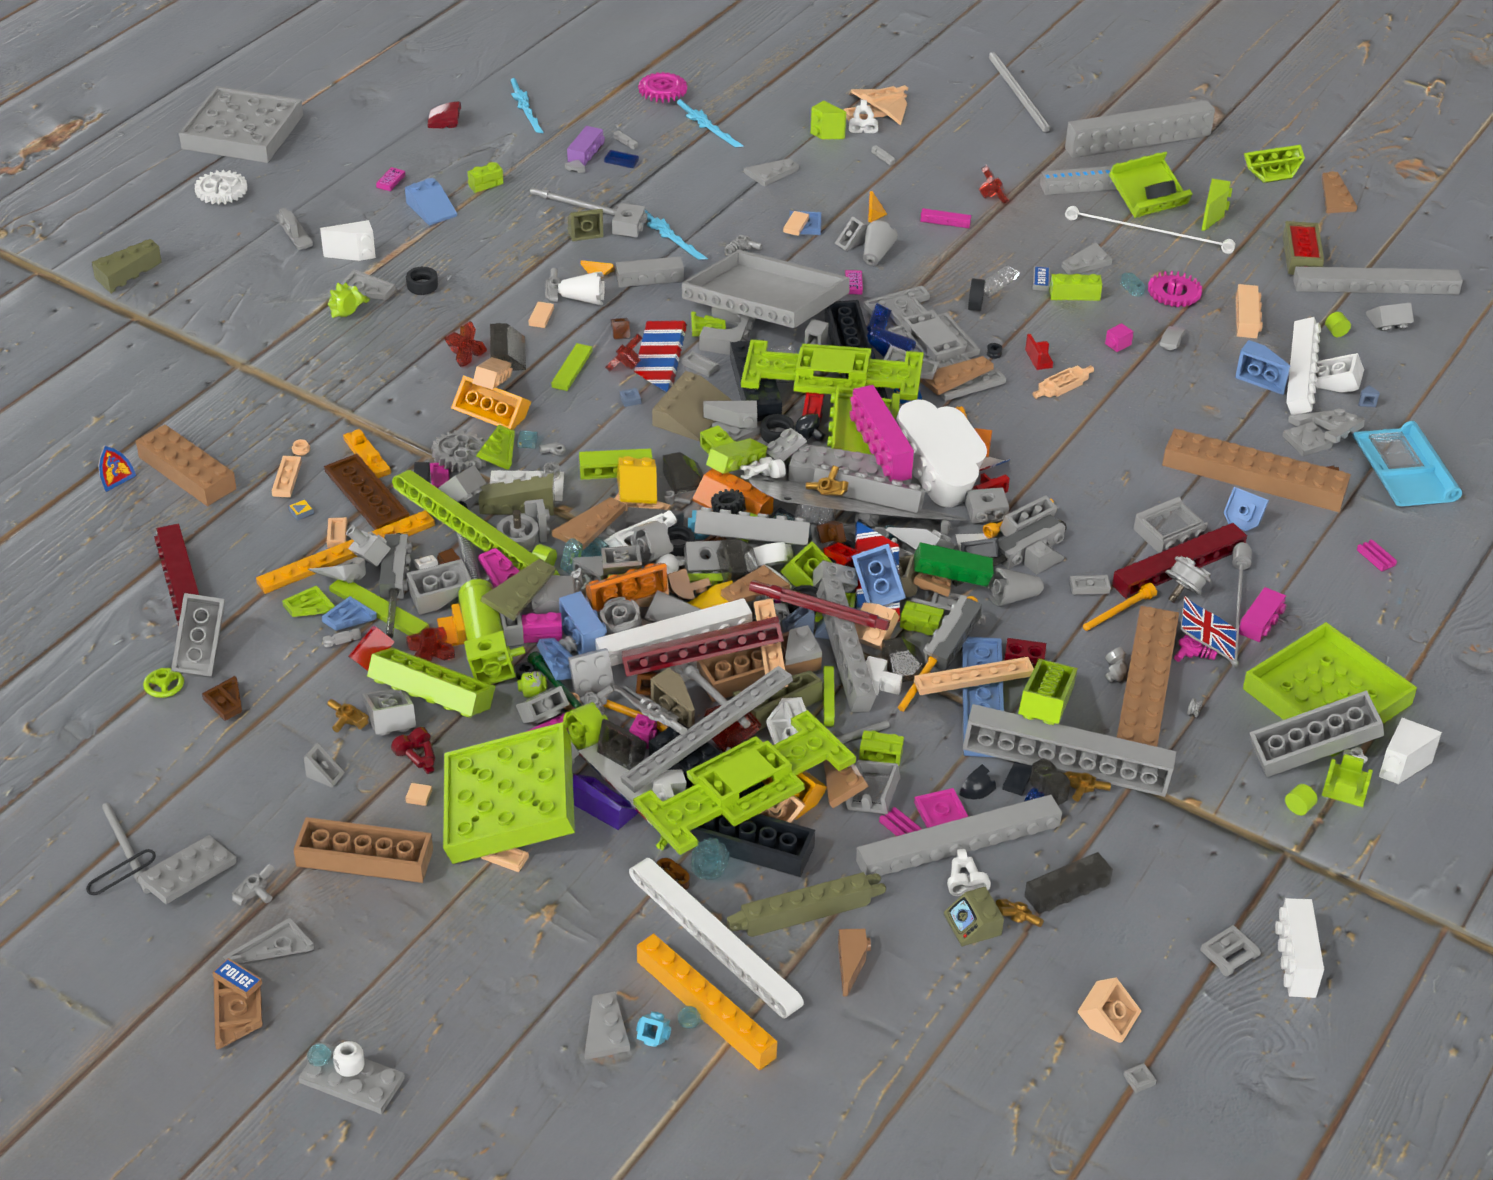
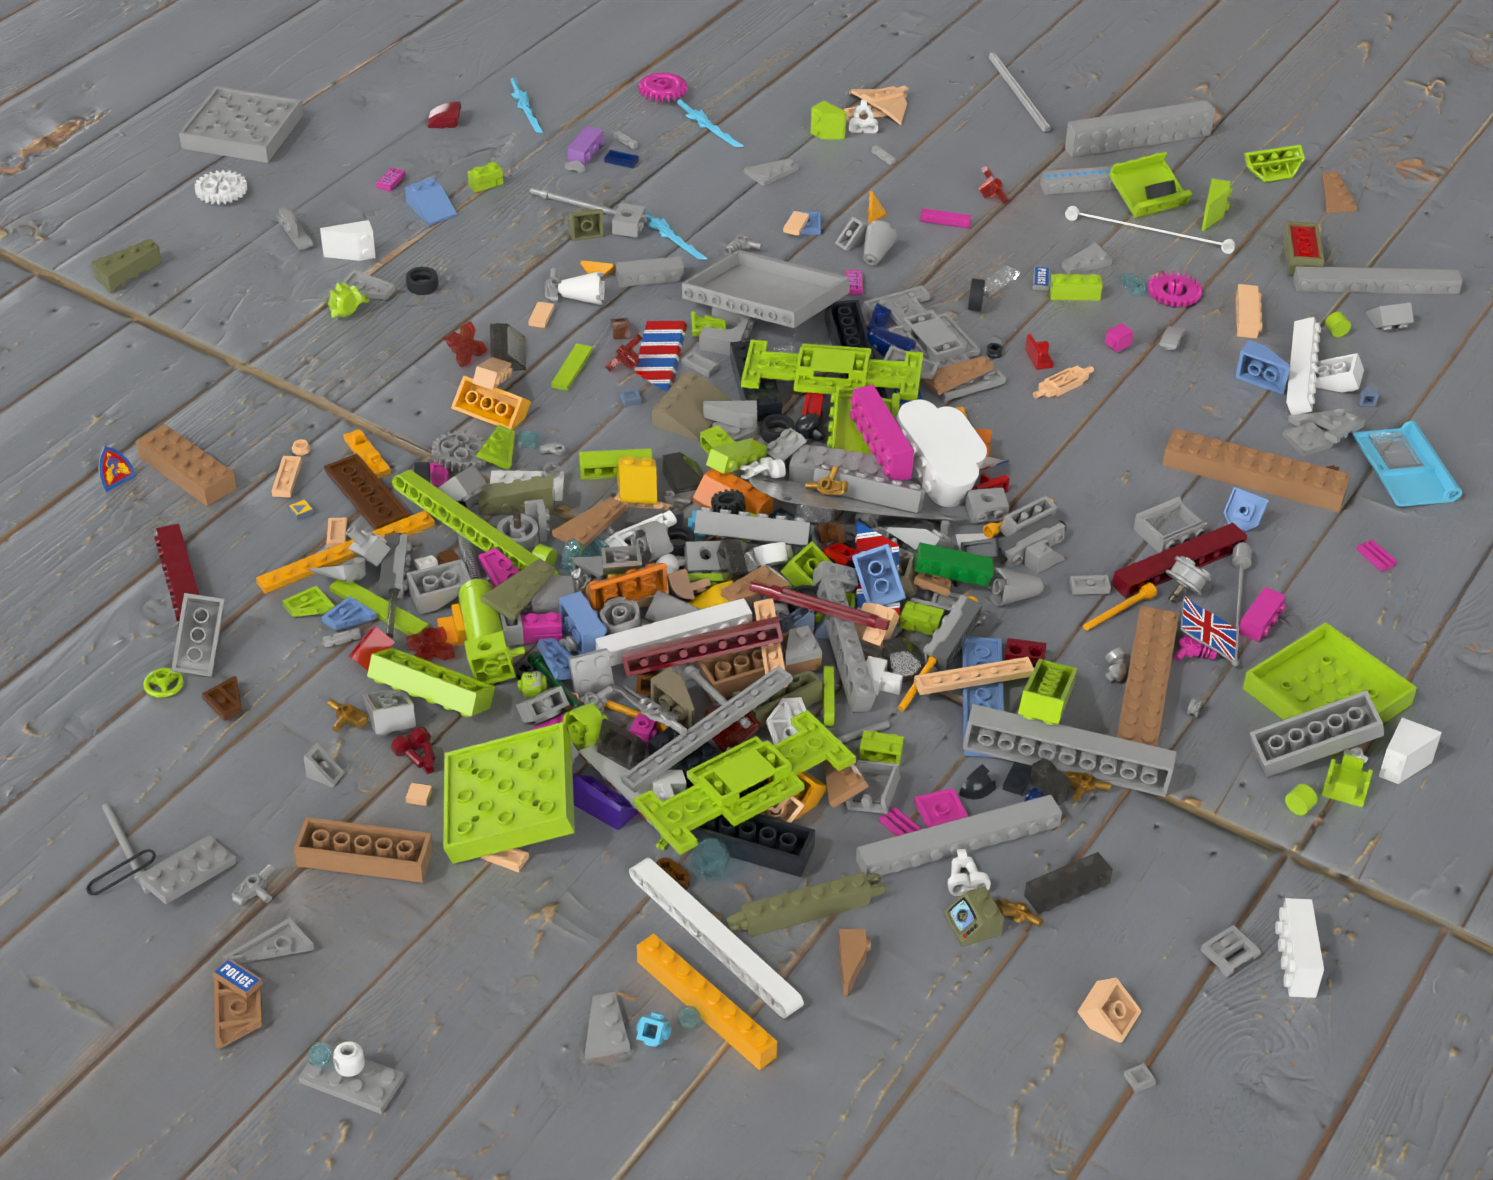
(816, 333): light grey brick -> none

